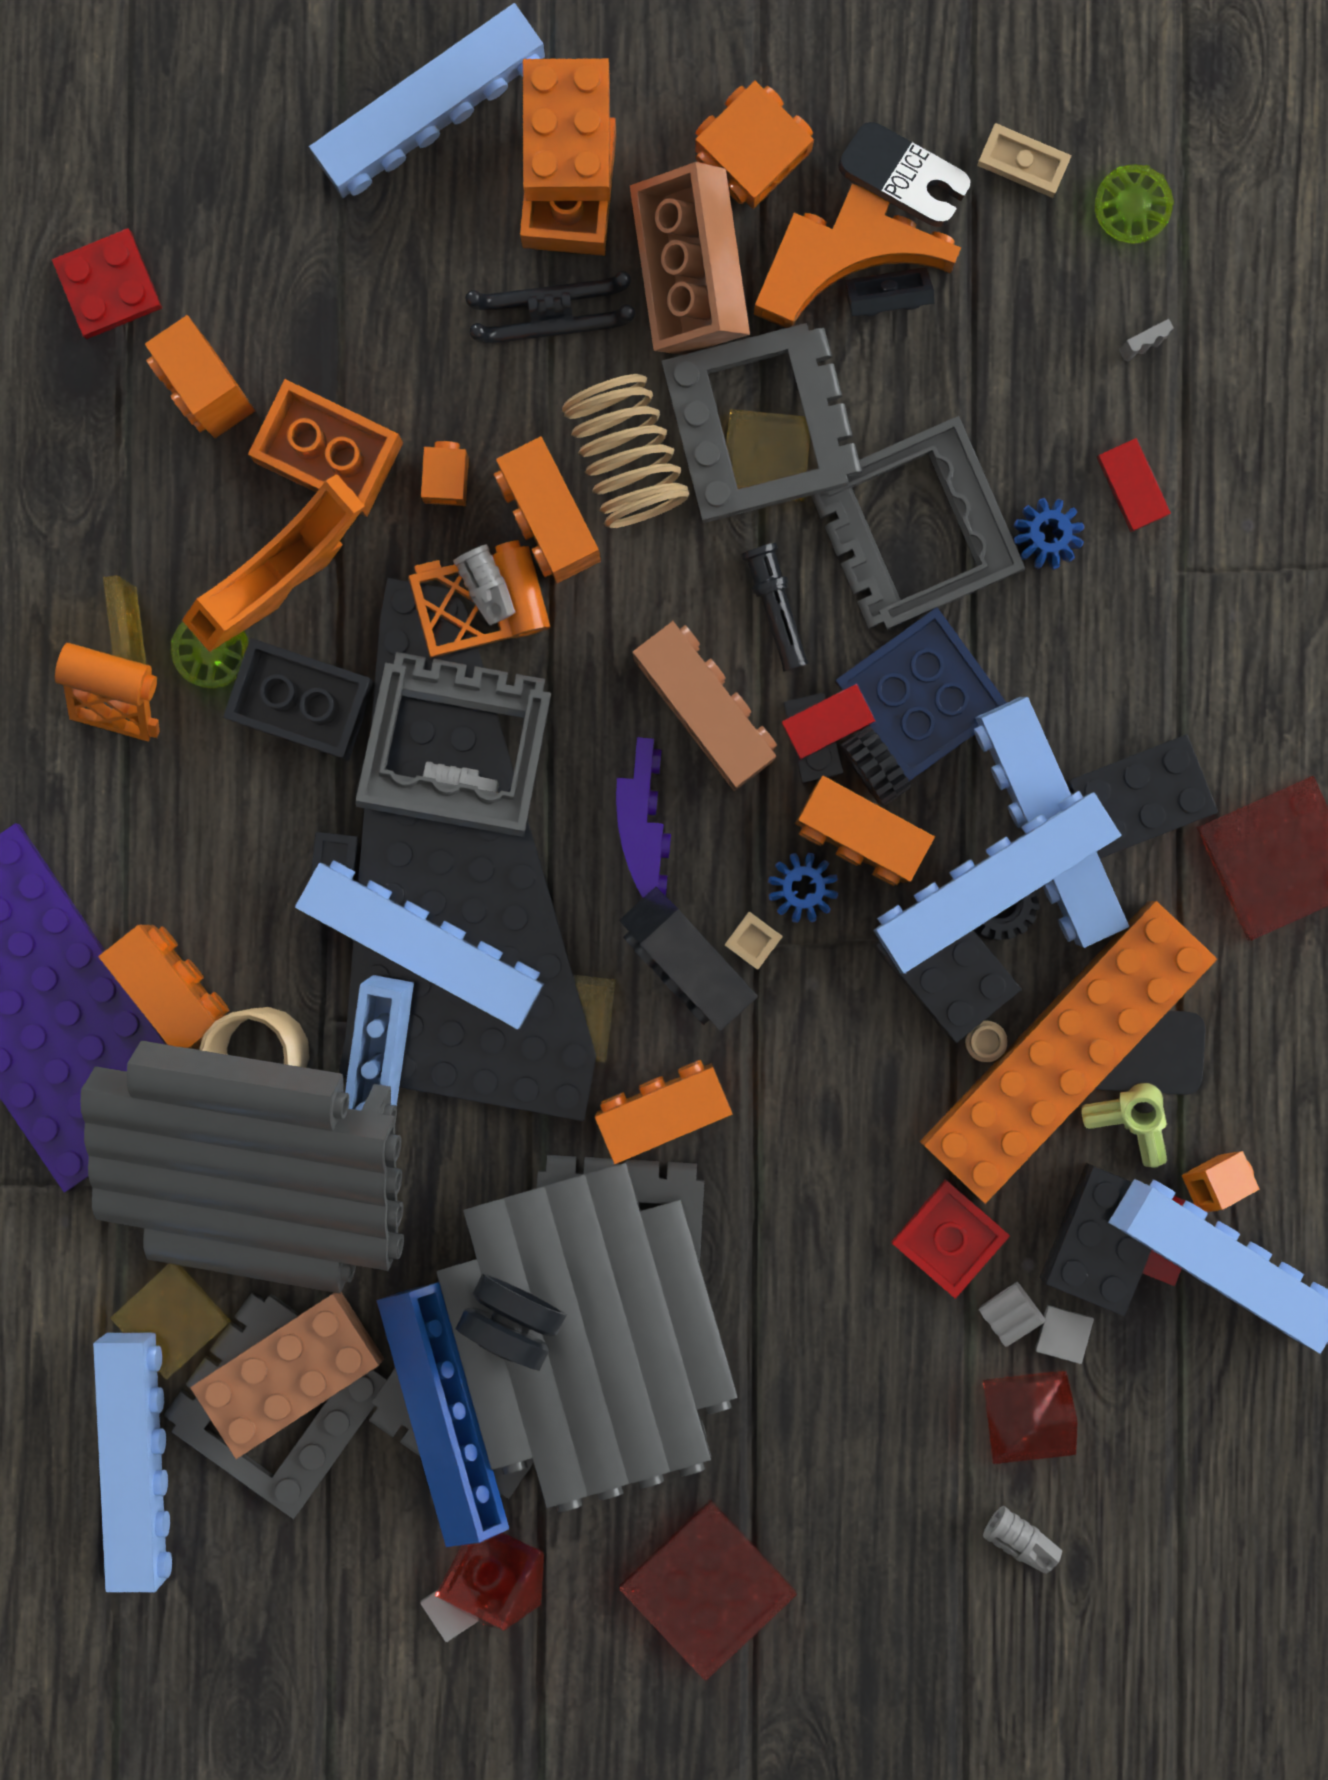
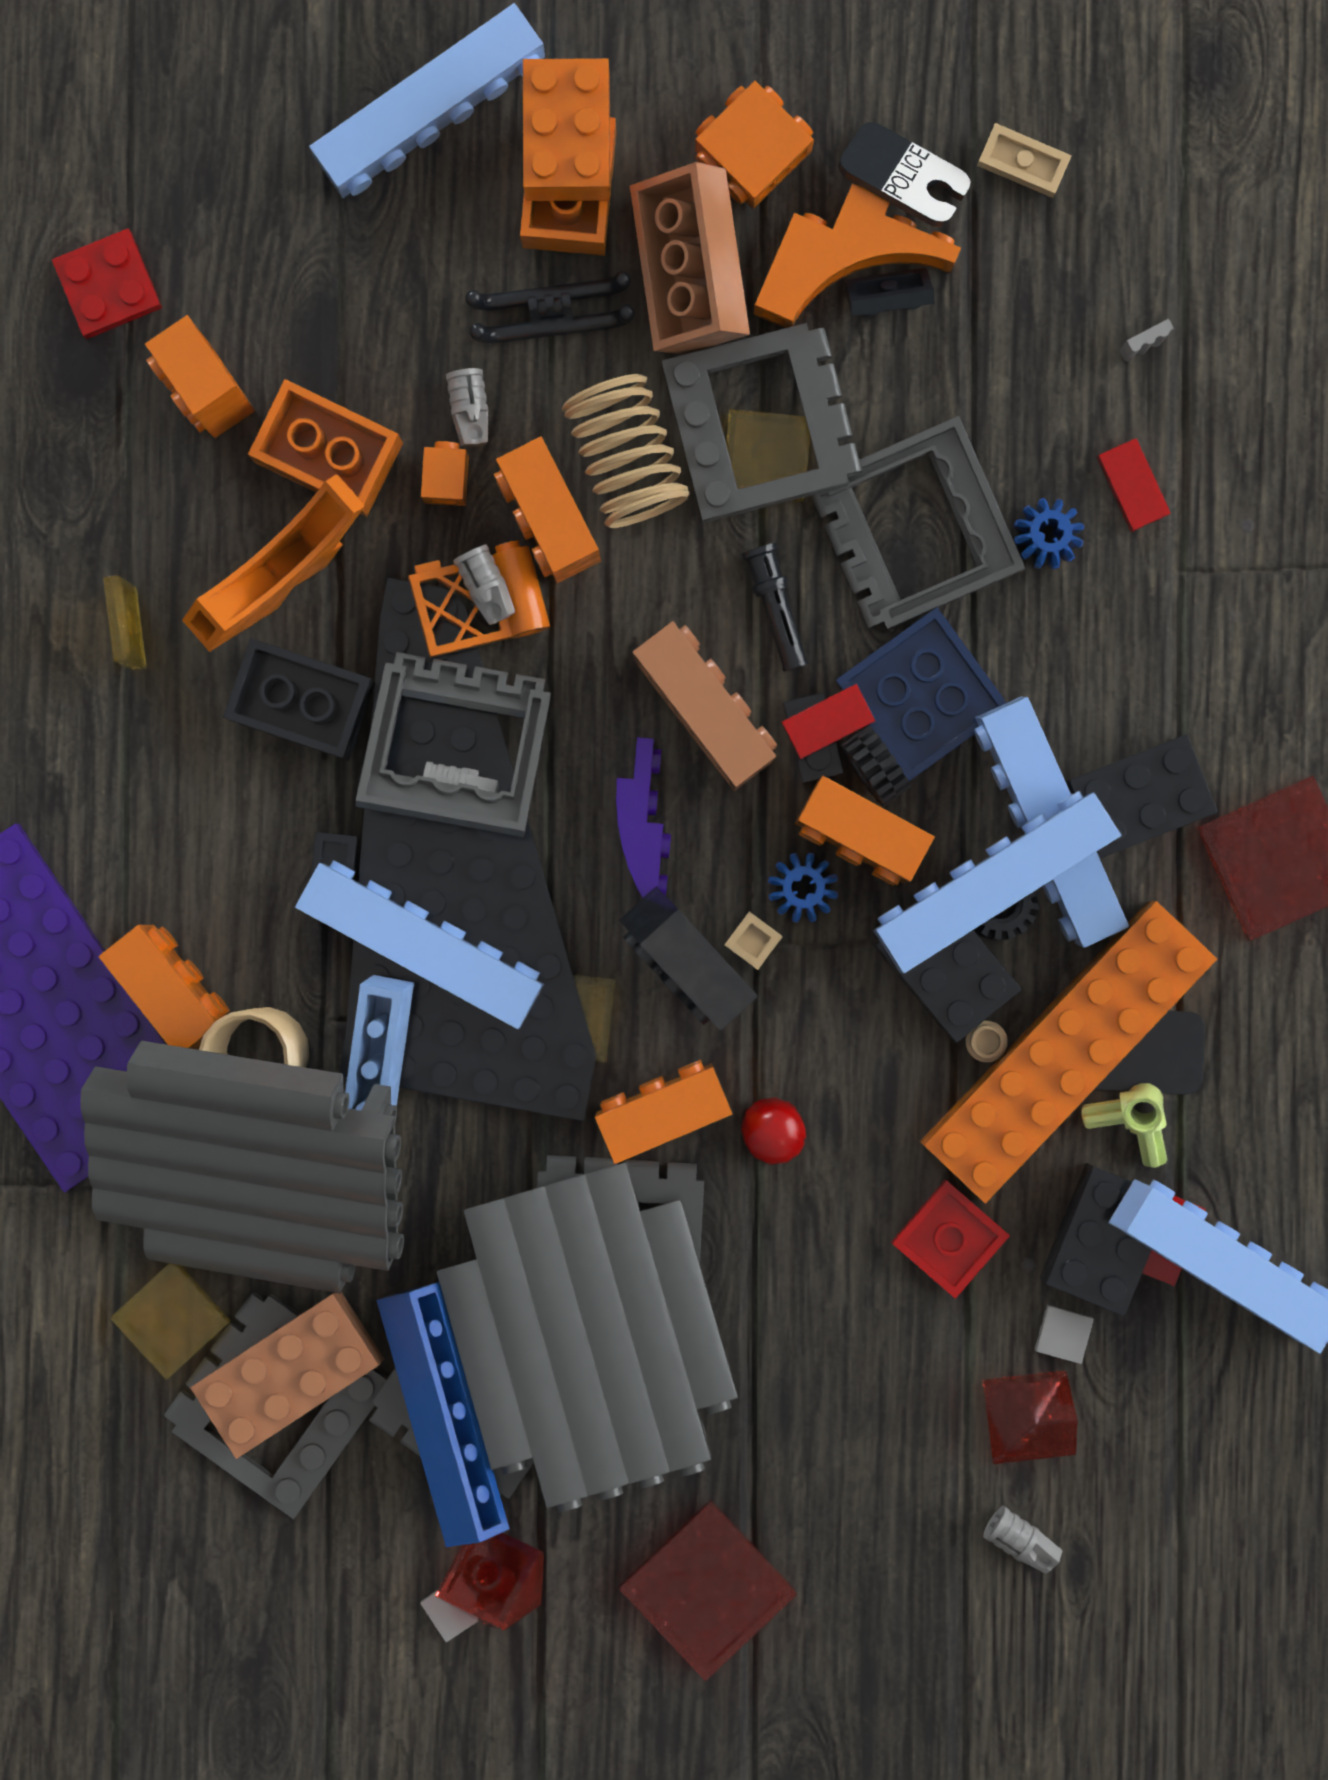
(99, 677): orange piece -> none
(131, 1462): light blue brick -> none
(210, 659): clear neon green wheel -> none
(468, 406): none -> light grey hinge
(508, 1328): black wheel -> none
(773, 1131): none -> red hair
(1011, 1314): light grey piece -> none
(1134, 203): clear neon green wheel -> none
(1221, 1181): brick -> none

